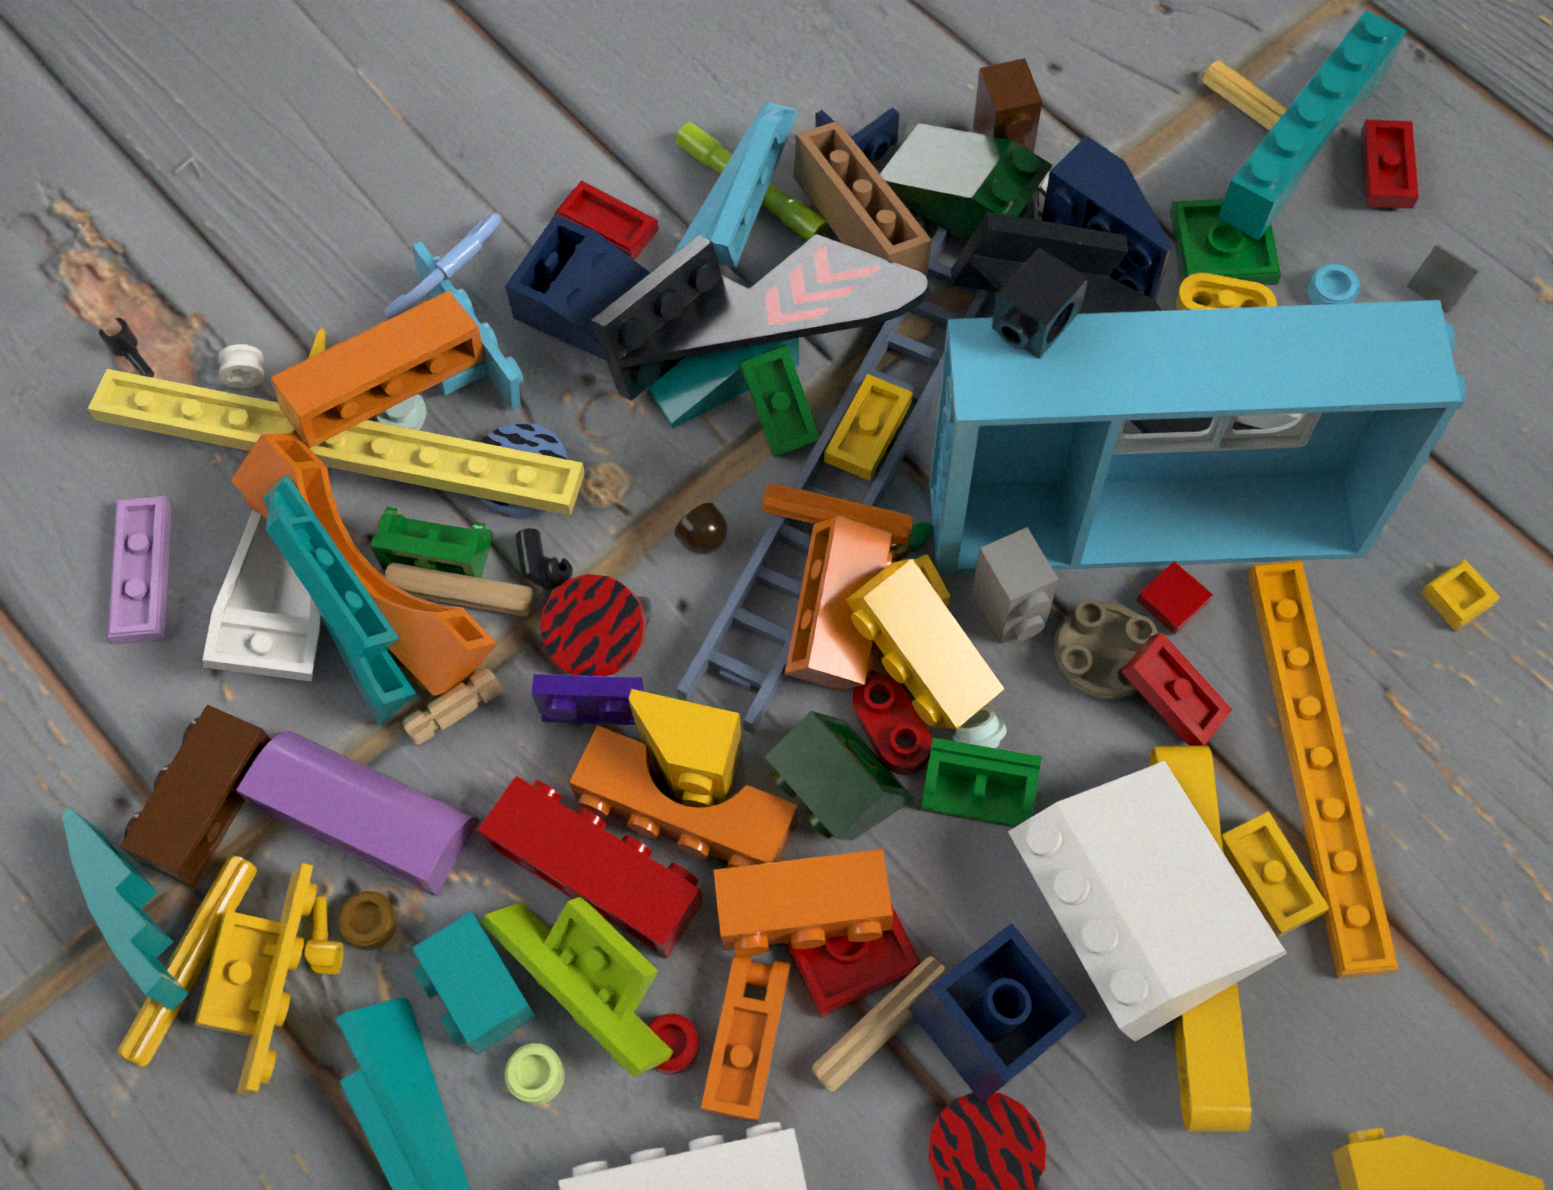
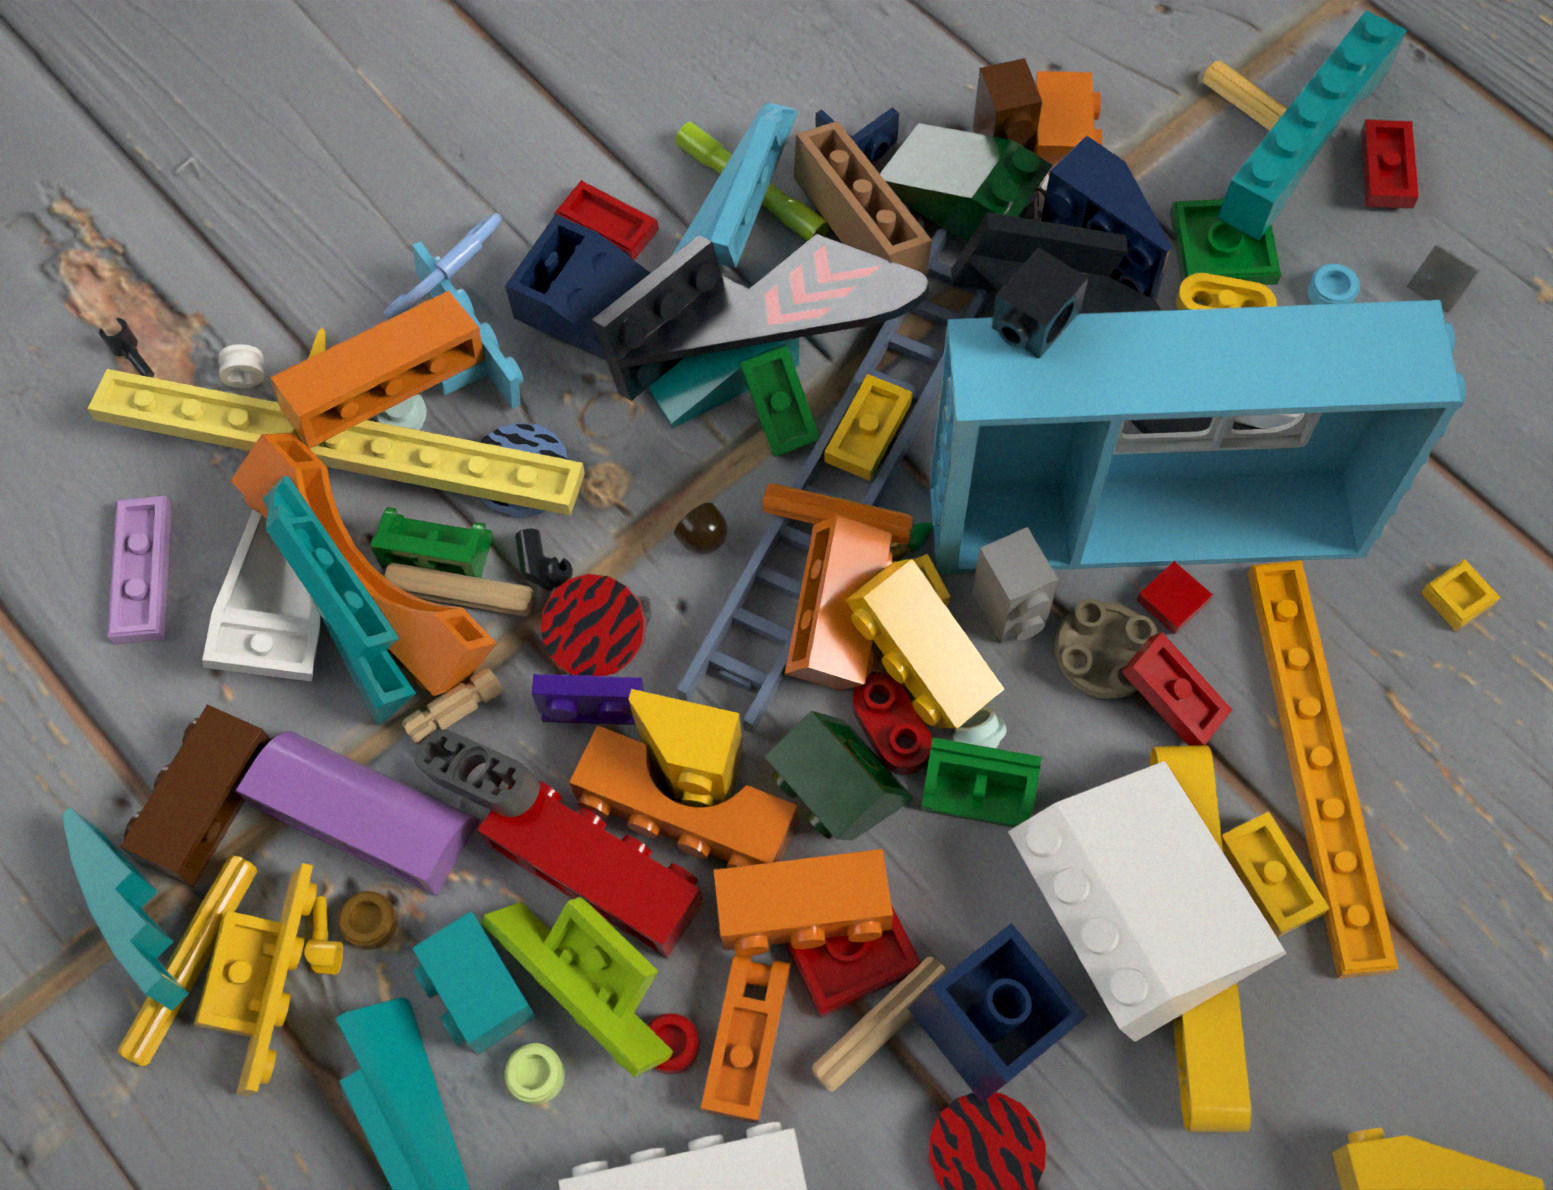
(484, 788): none -> dark grey beam
(1066, 113): none -> orange brick

